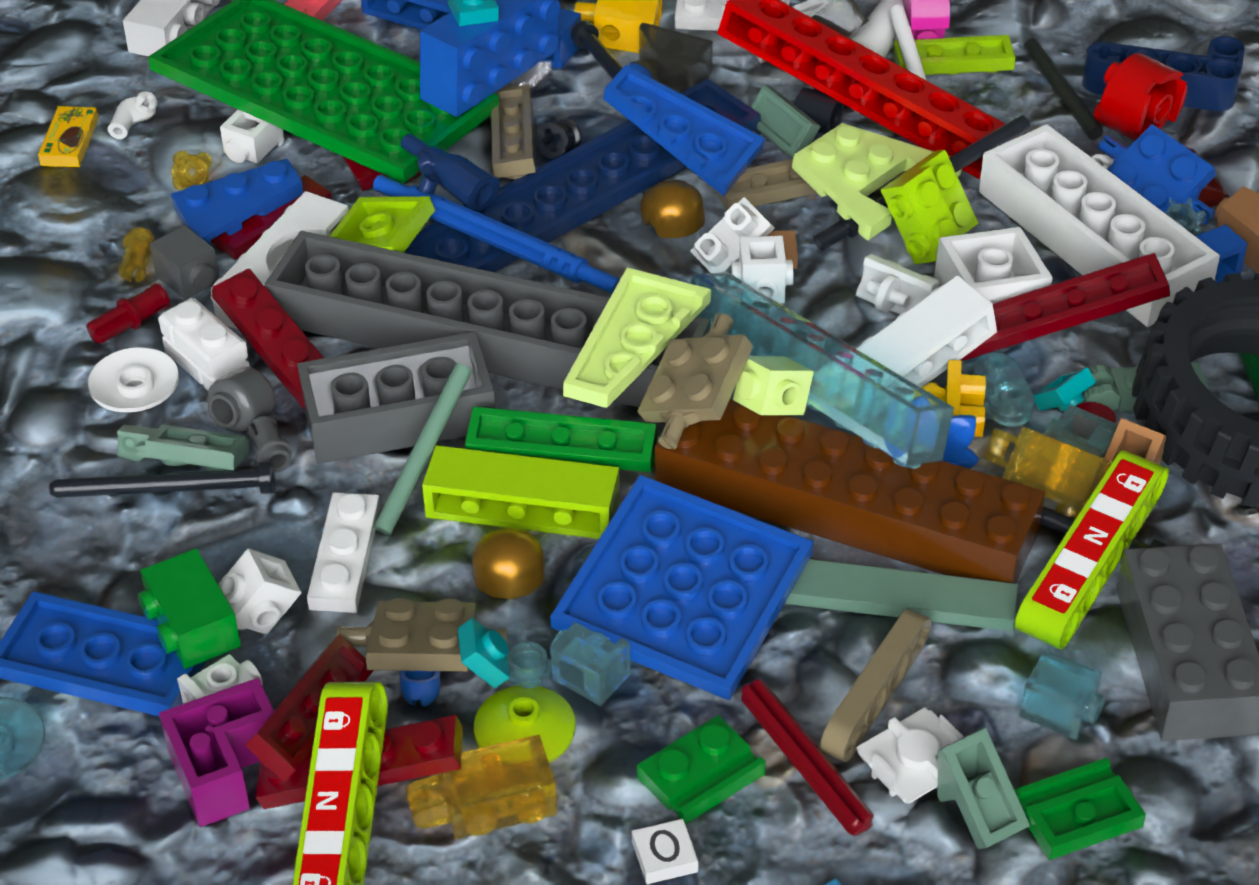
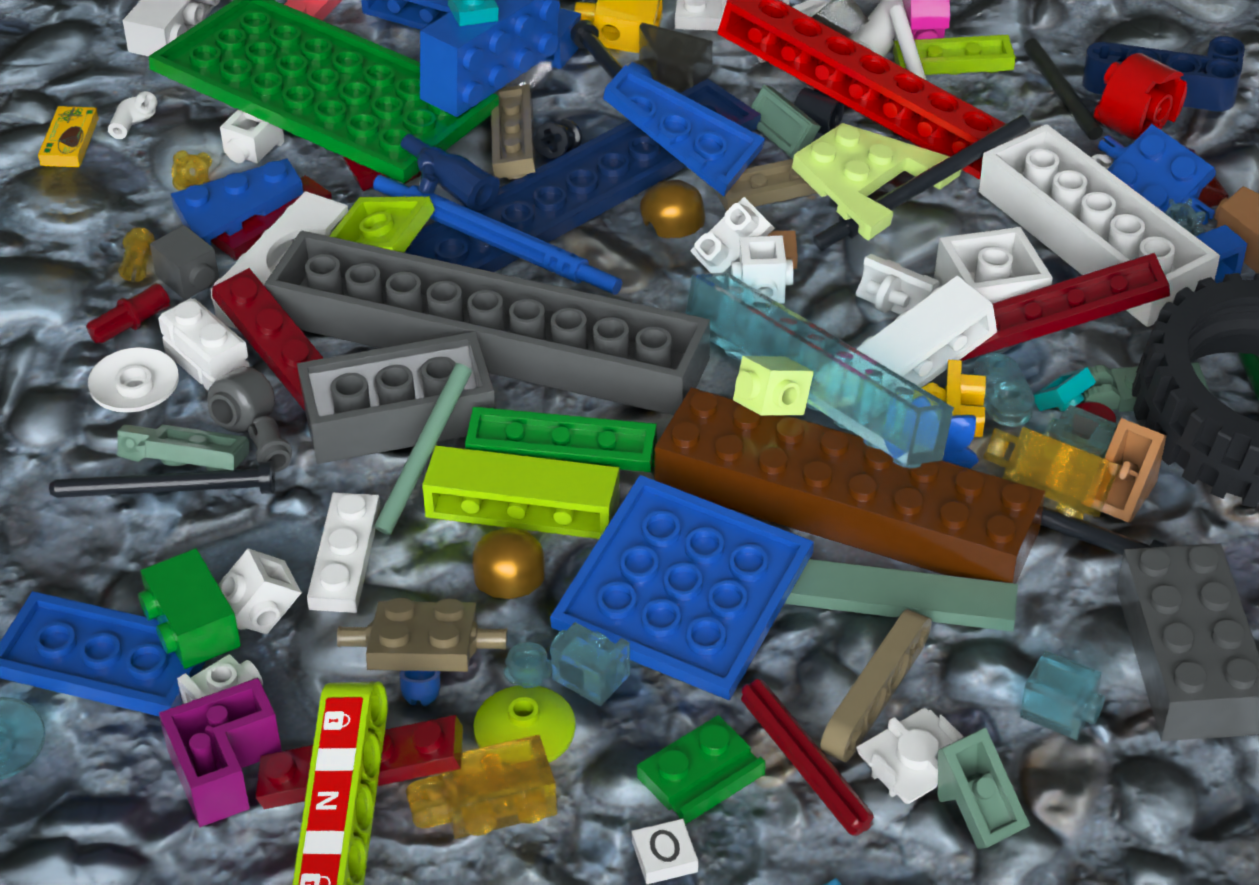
(290, 729): dark red plate -> none
(484, 652): teal plate -> none
(632, 333): yellowish green wing -> none
(695, 380): dark tan plate -> none
(929, 205): lime plate -> none
(1079, 808): green plate -> none
(1091, 549): beam -> none

